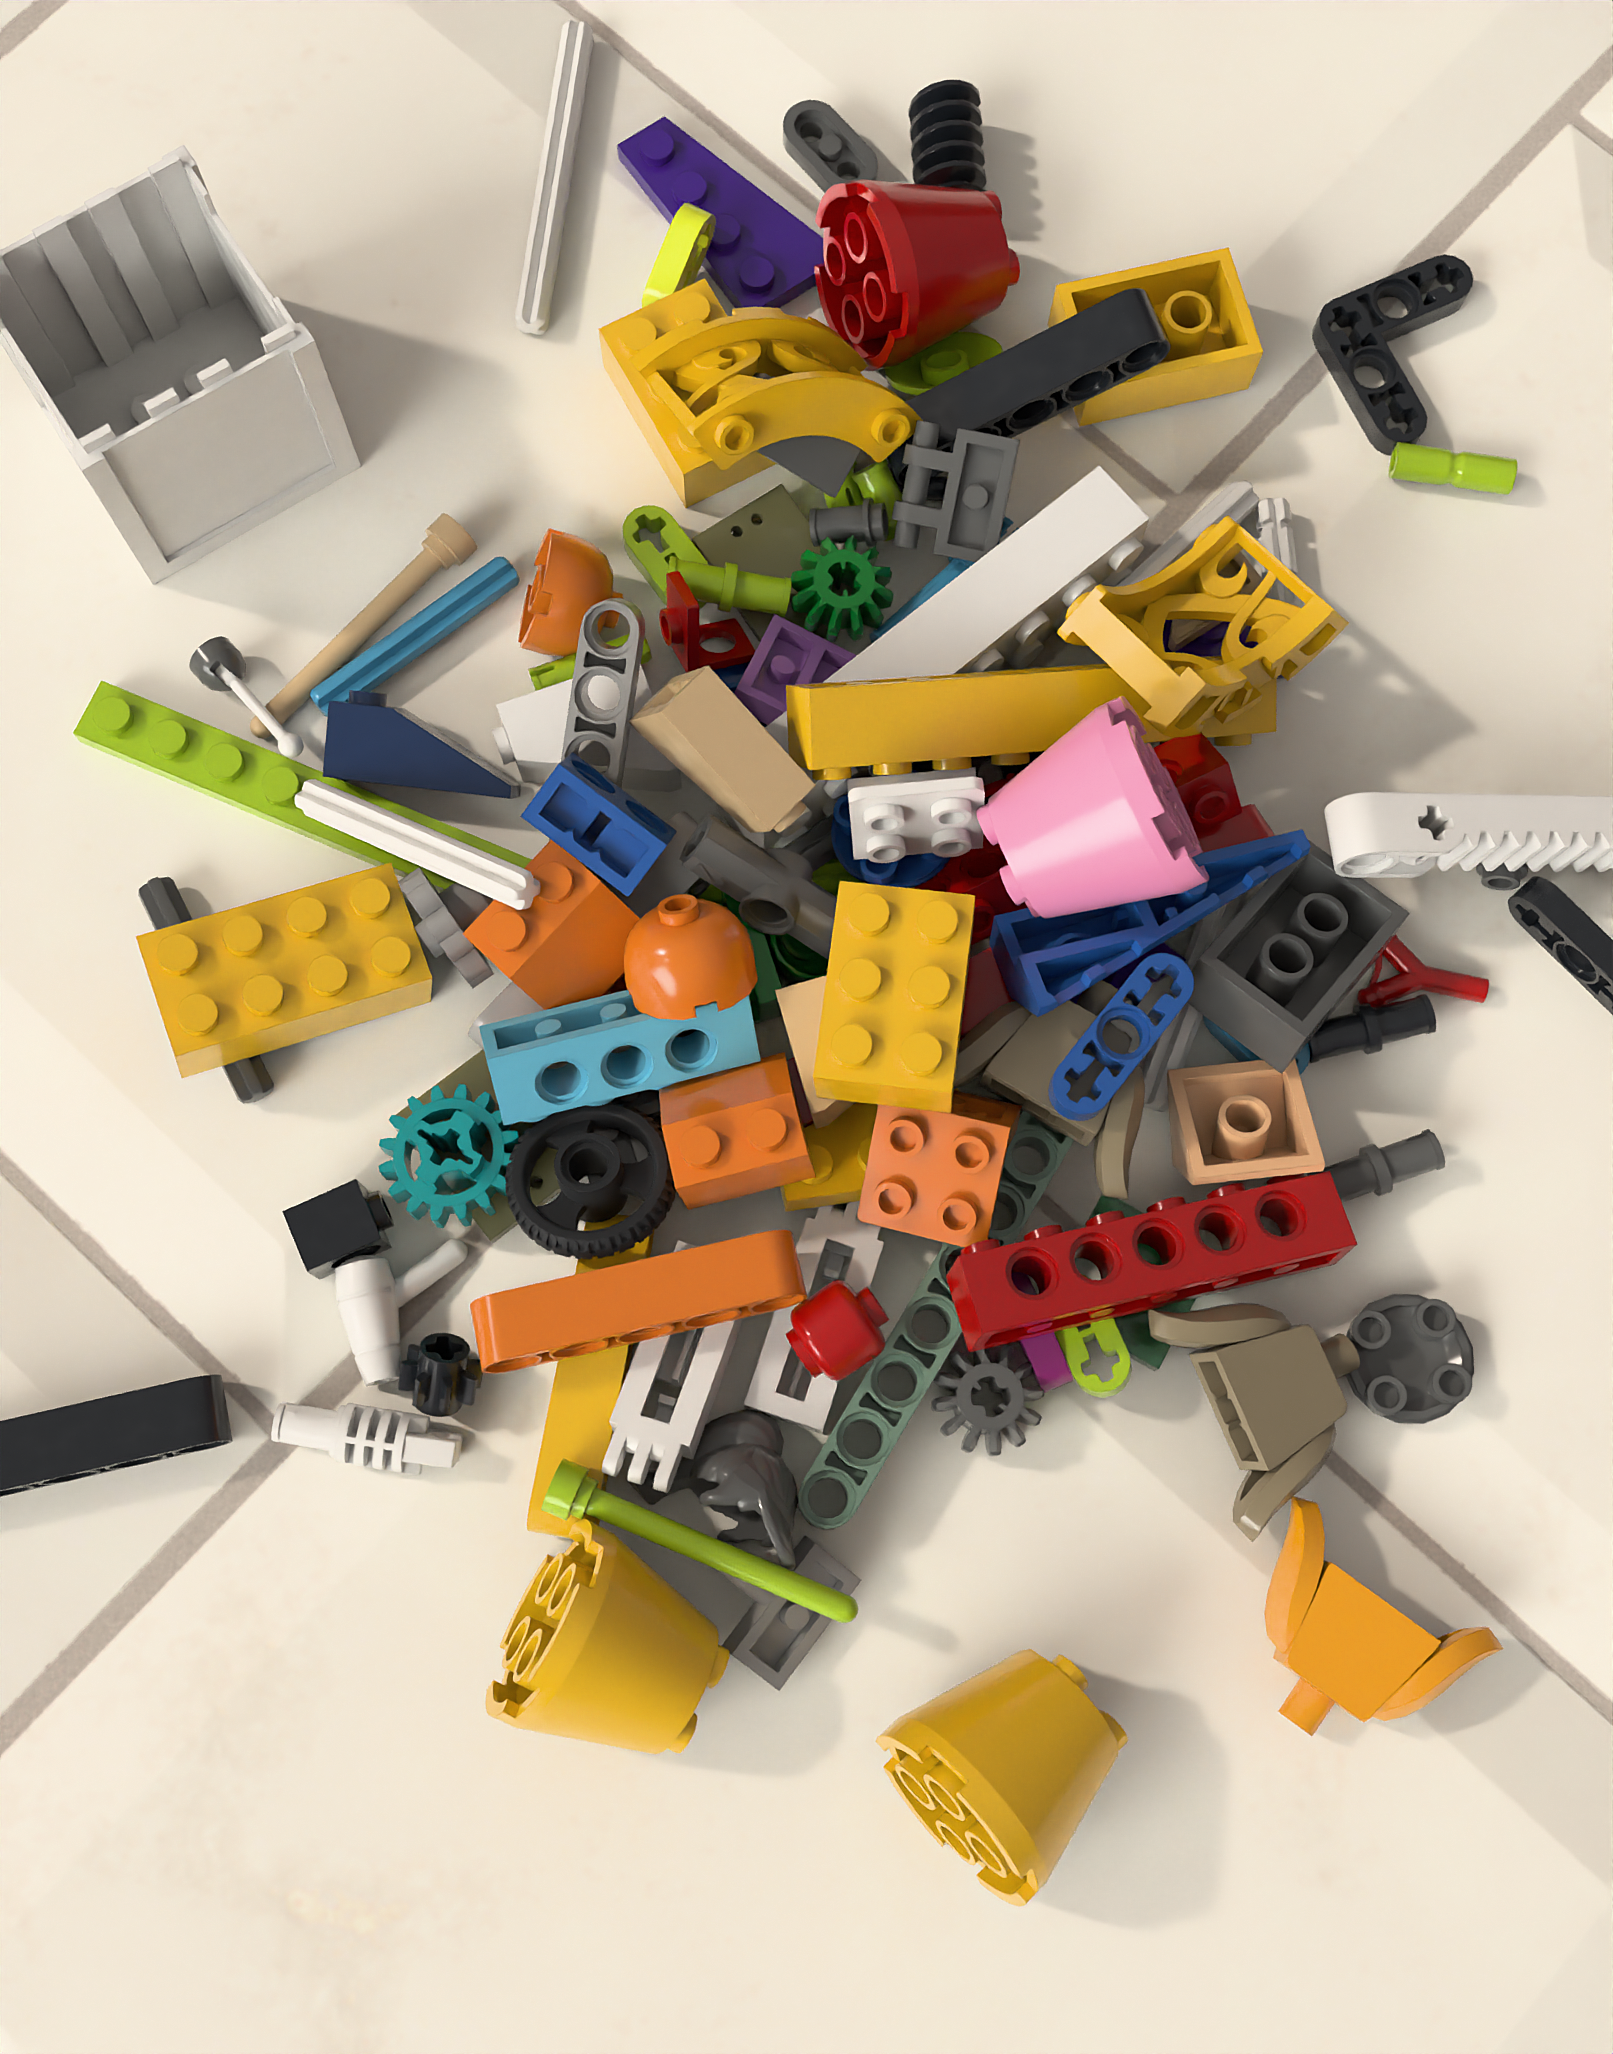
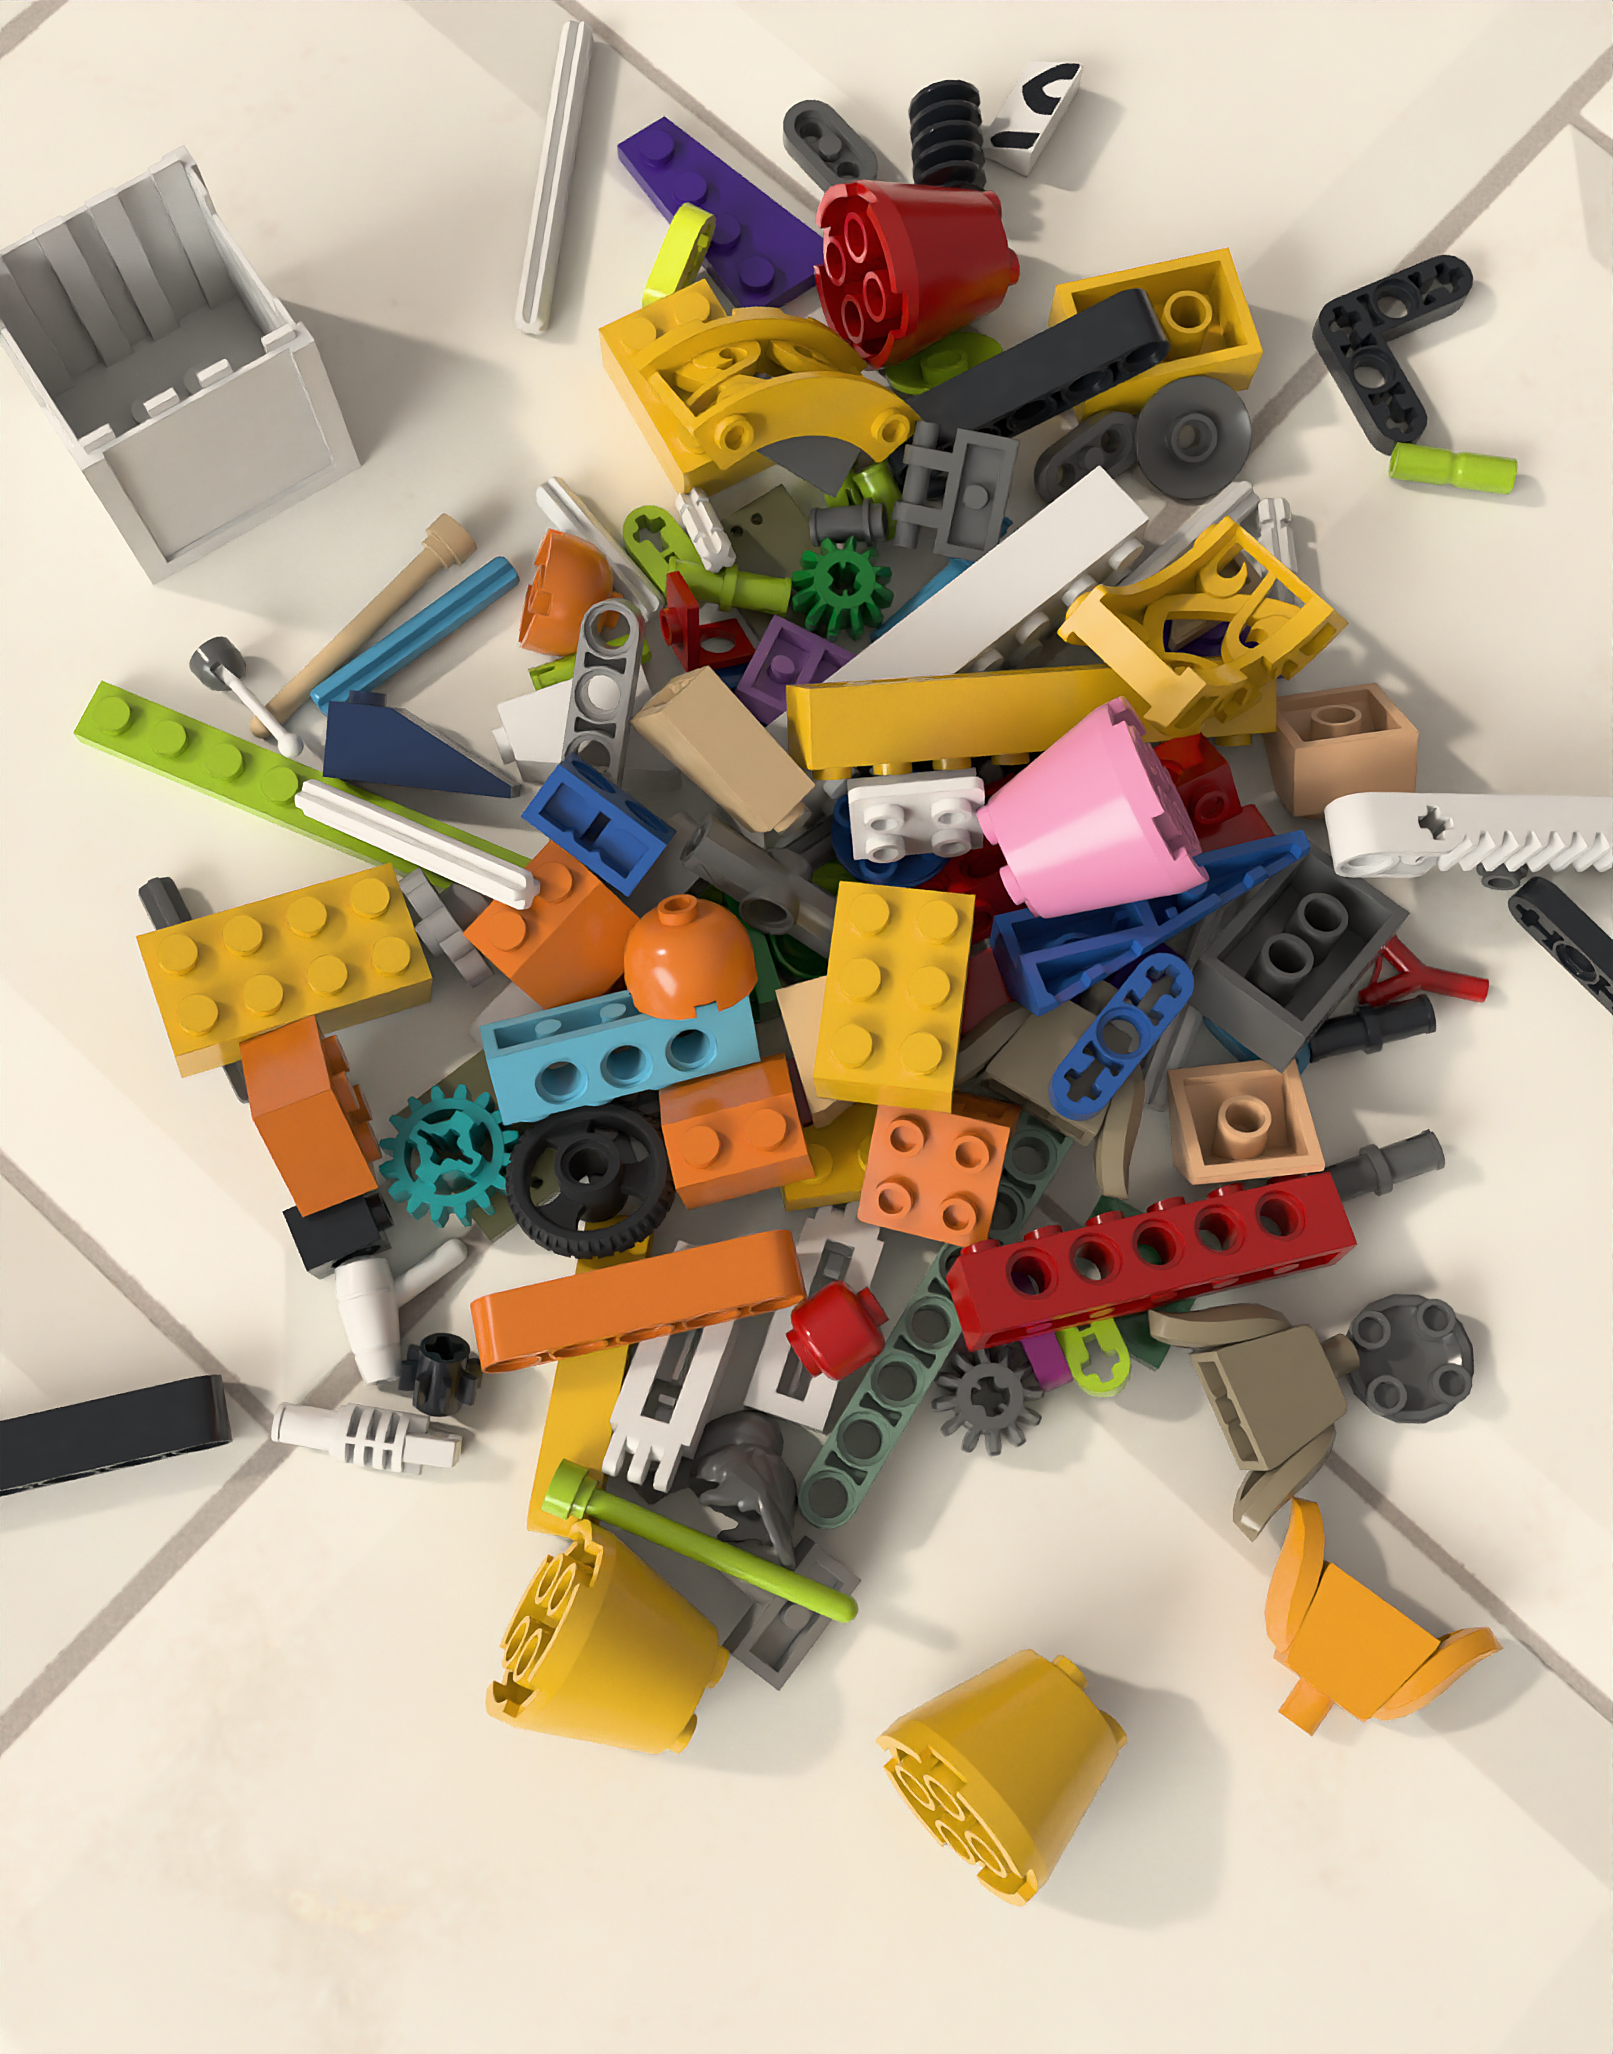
(310, 1114): none -> orange brick
(576, 519): none -> white axle
(705, 530): none -> white axle
(1031, 114): none -> white slope
(1082, 452): none -> dark grey plate
(1219, 444): none -> dark grey dish
(1338, 747): none -> light nougat slope

